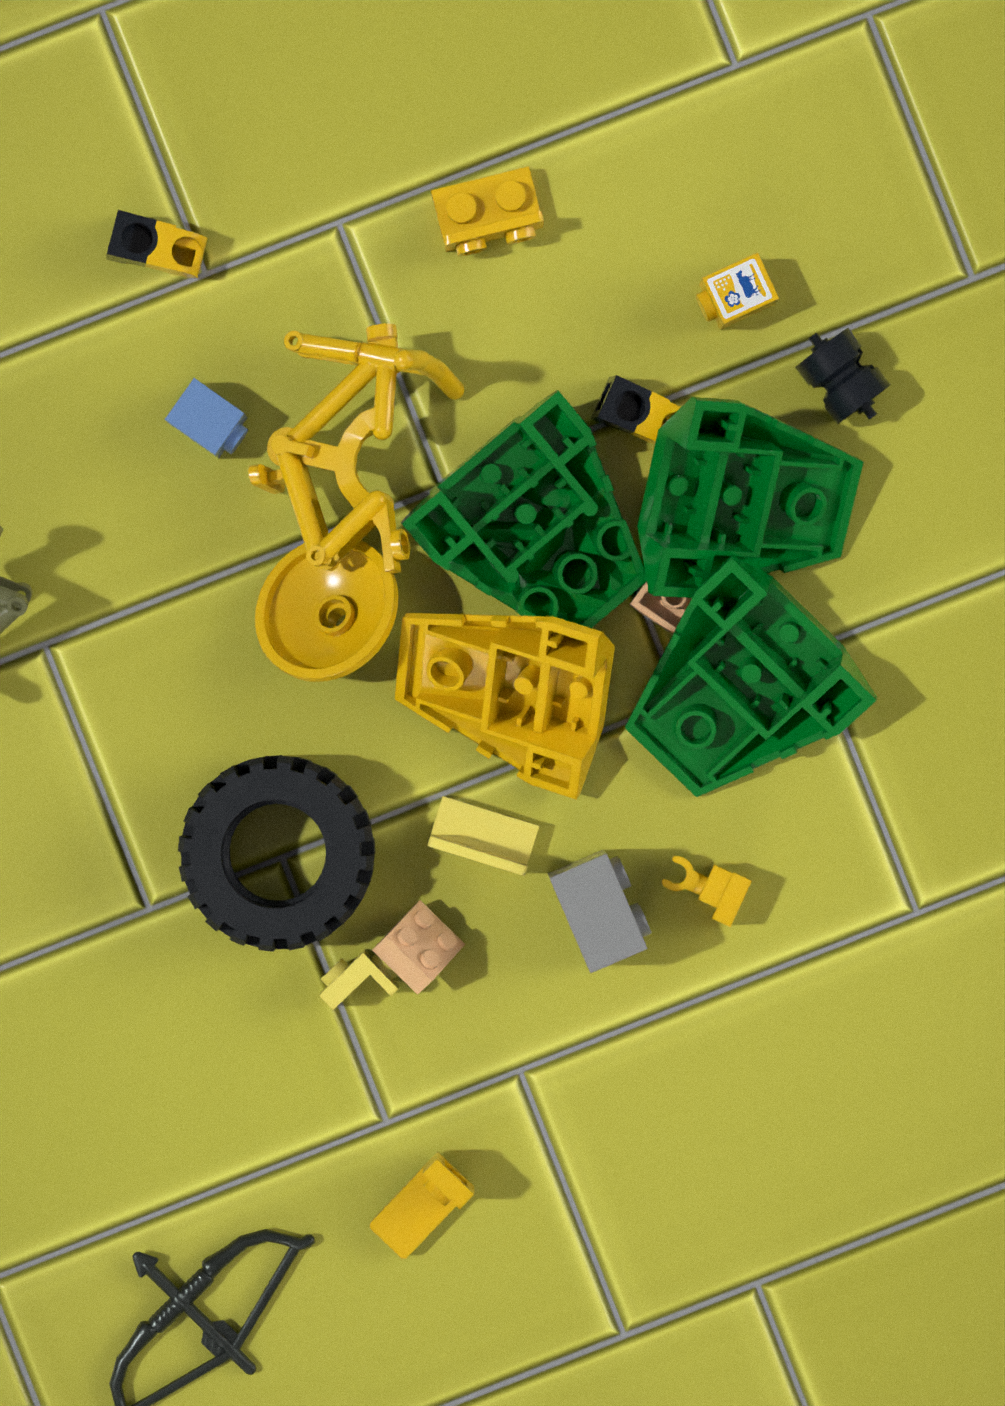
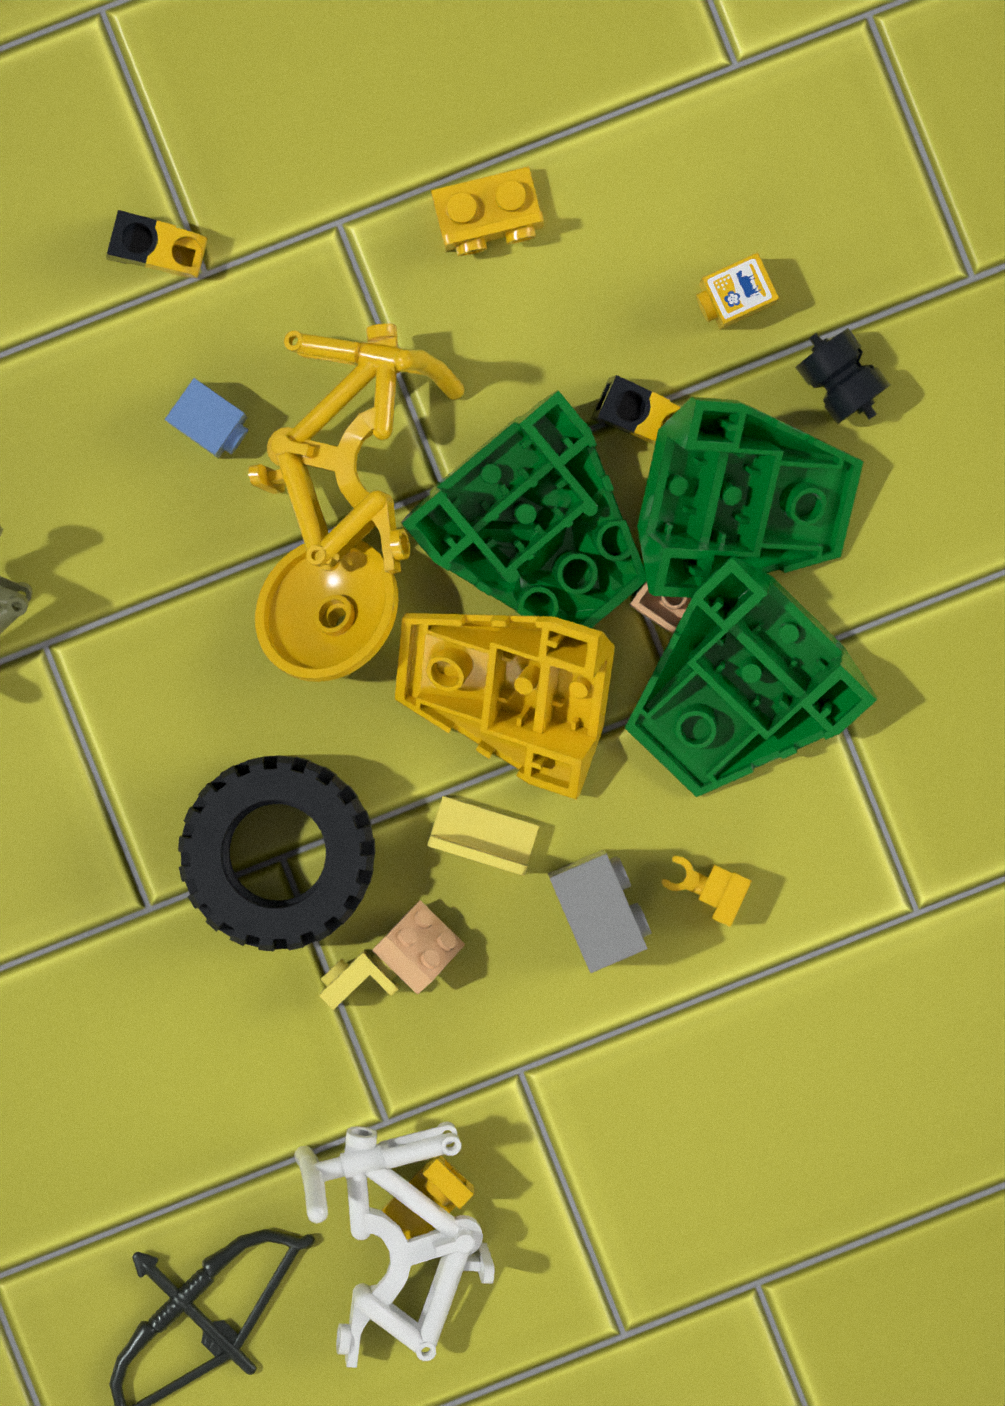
(452, 1240): none -> white piece

